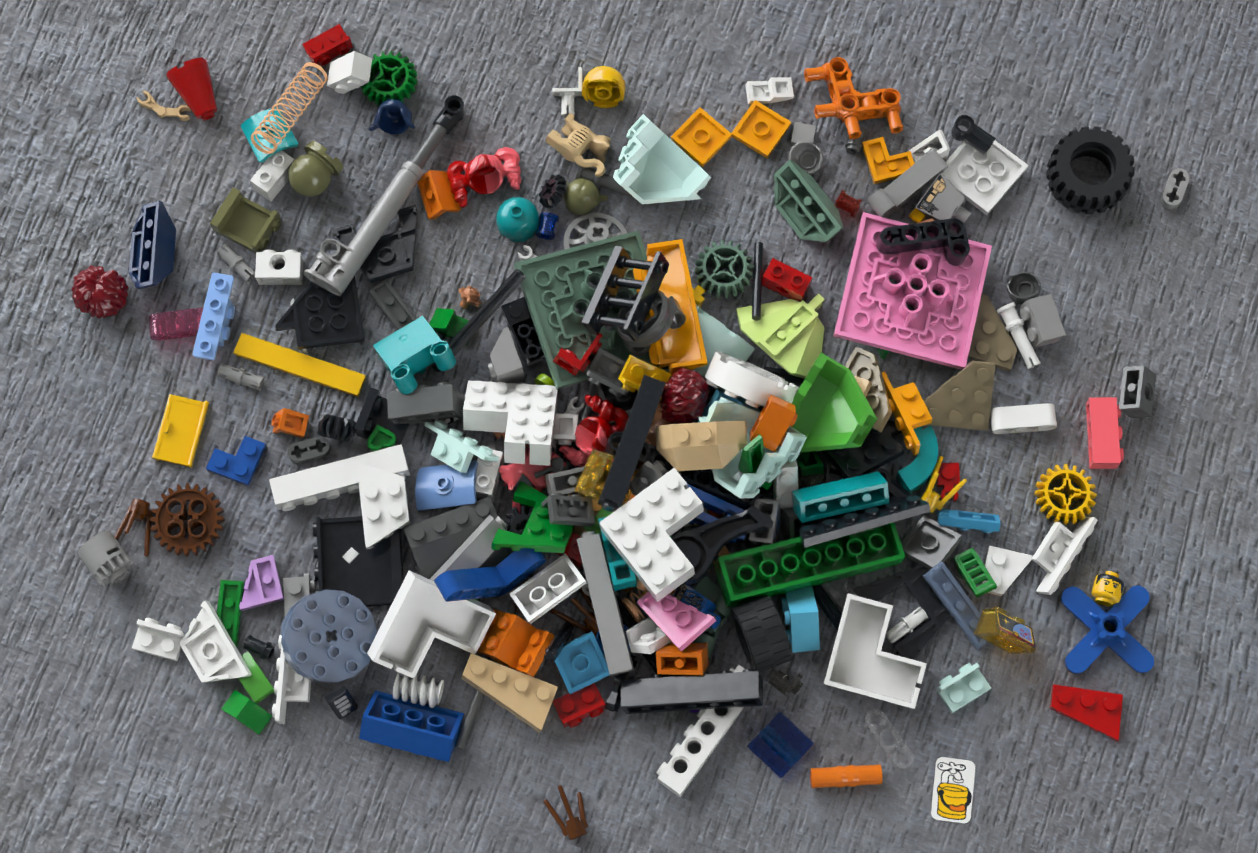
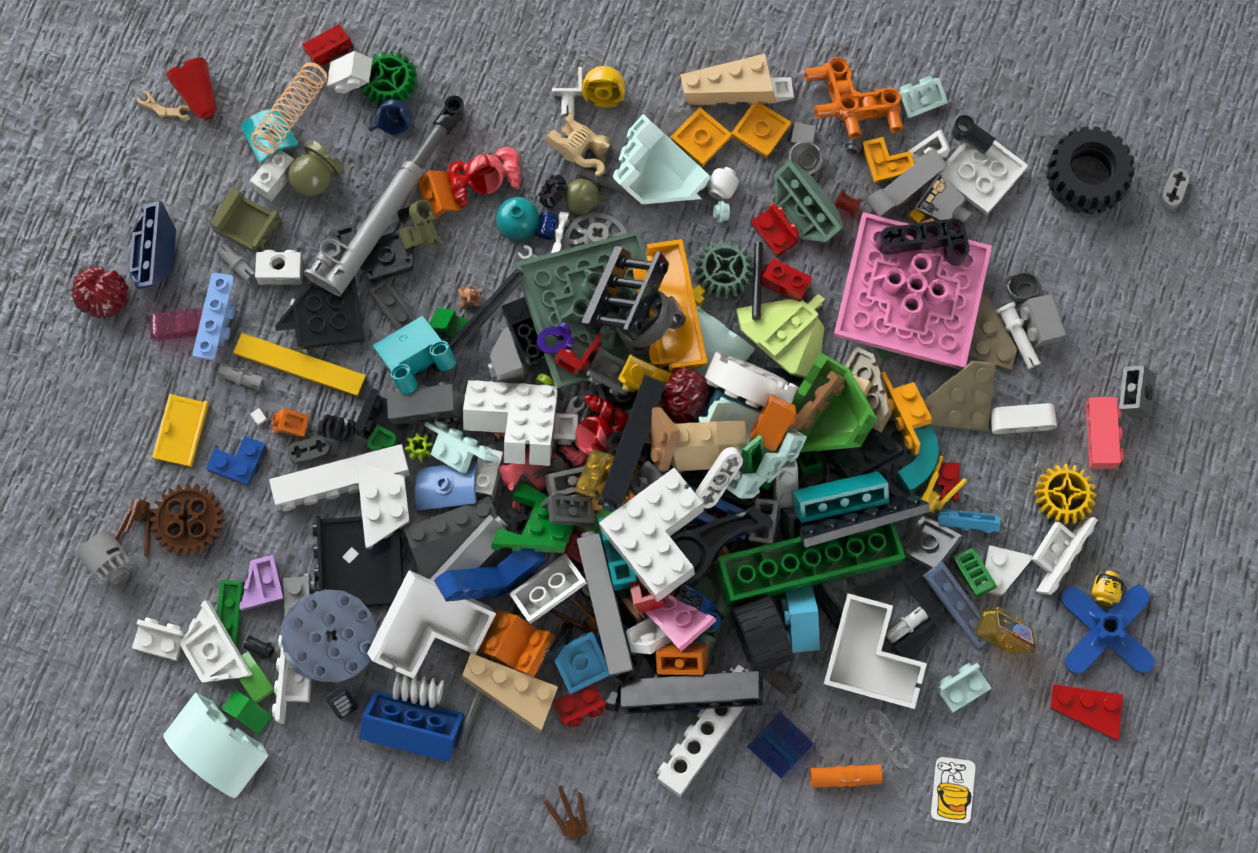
(213, 748): none -> light aqua panel
(258, 417): none -> white piece
(420, 454): none -> lime gear
(425, 230): none -> olive piece
(561, 330): none -> dark purple piece
(563, 221): none -> white piece
(643, 599): none -> red panel
(663, 439): none -> medium nougat wing
(719, 467): none -> white beam
(721, 211): none -> light aqua plate
(722, 184): none -> white head
(730, 82): none -> tan wedge
(776, 230): none -> red bracket
(820, 404): none -> medium nougat wing
(922, 96): none -> light aqua bracket

